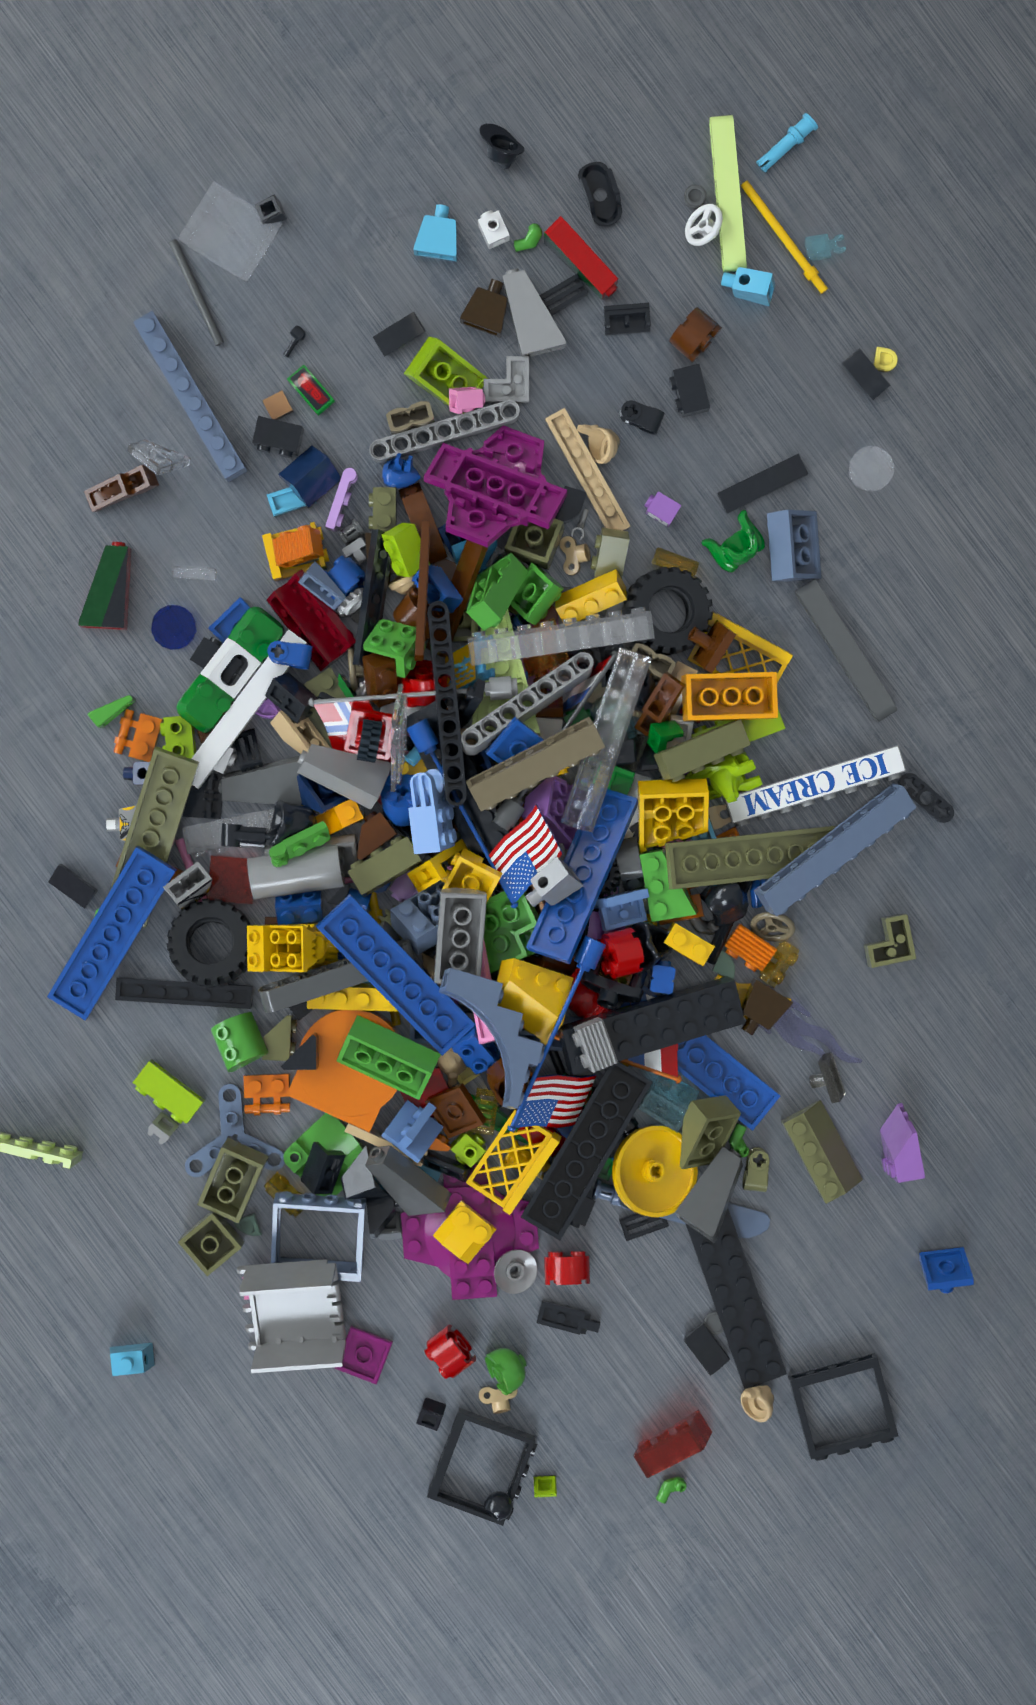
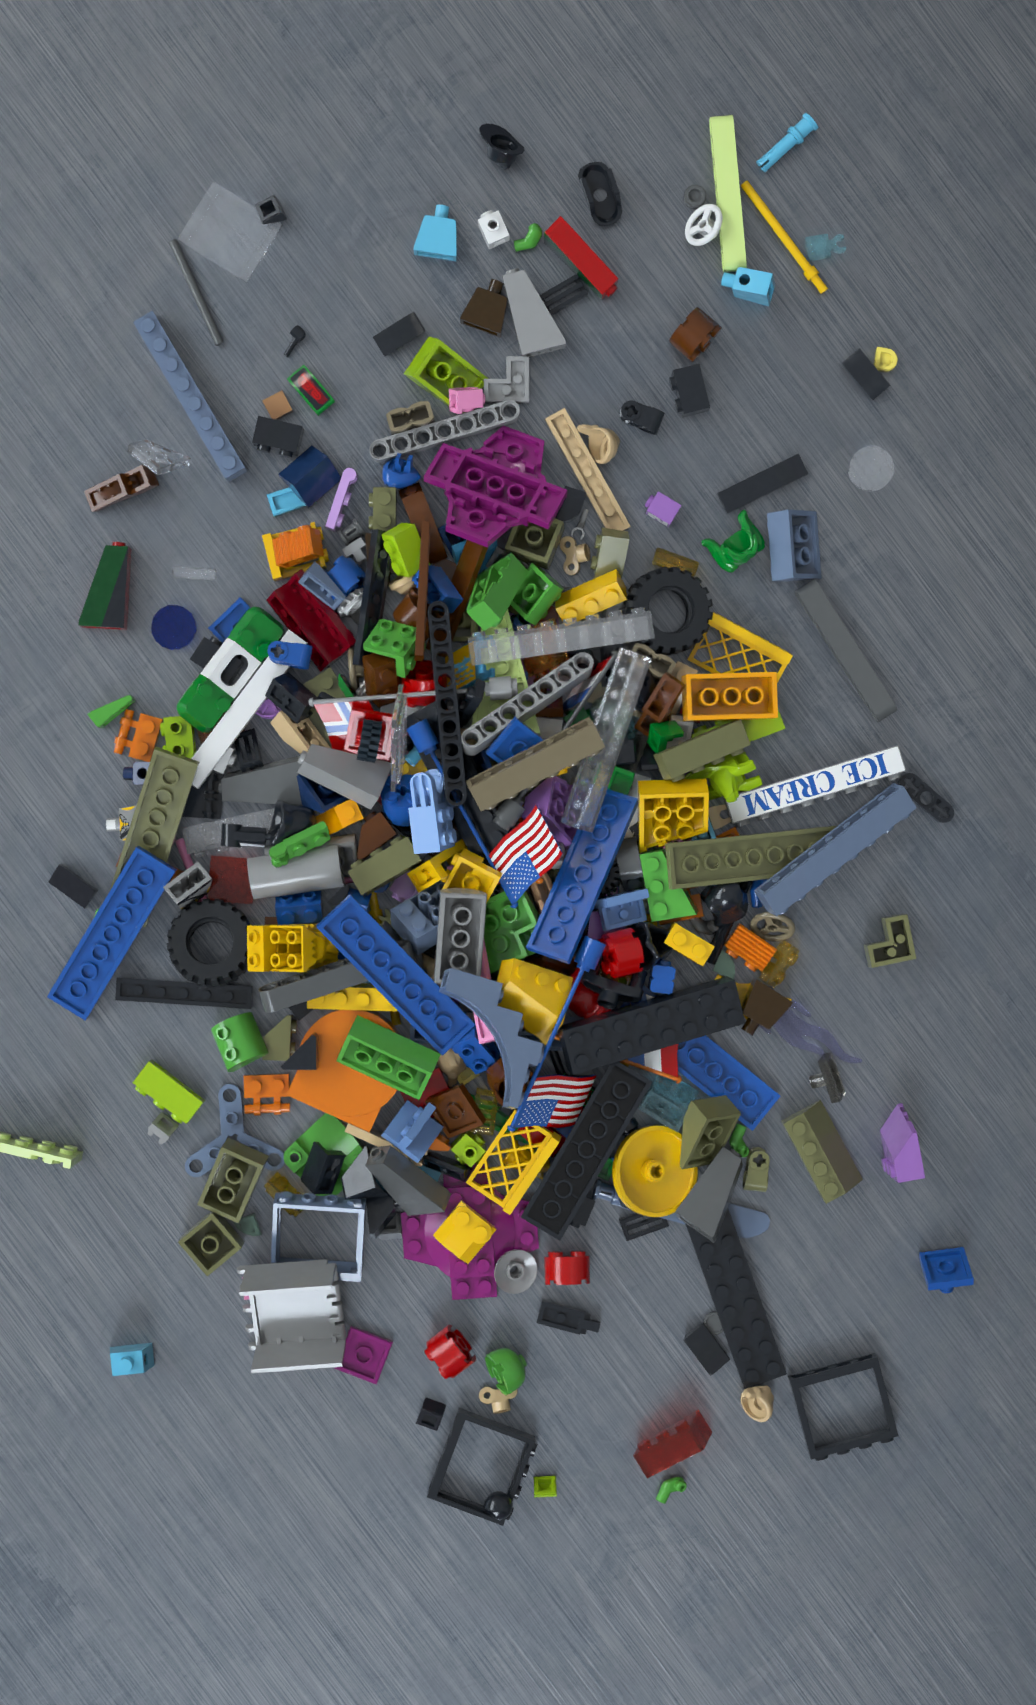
(553, 883): light grey torso -> none
(594, 1044): light grey brick -> none
(627, 318): black hinge -> none
(711, 645): reddish brown tile -> none

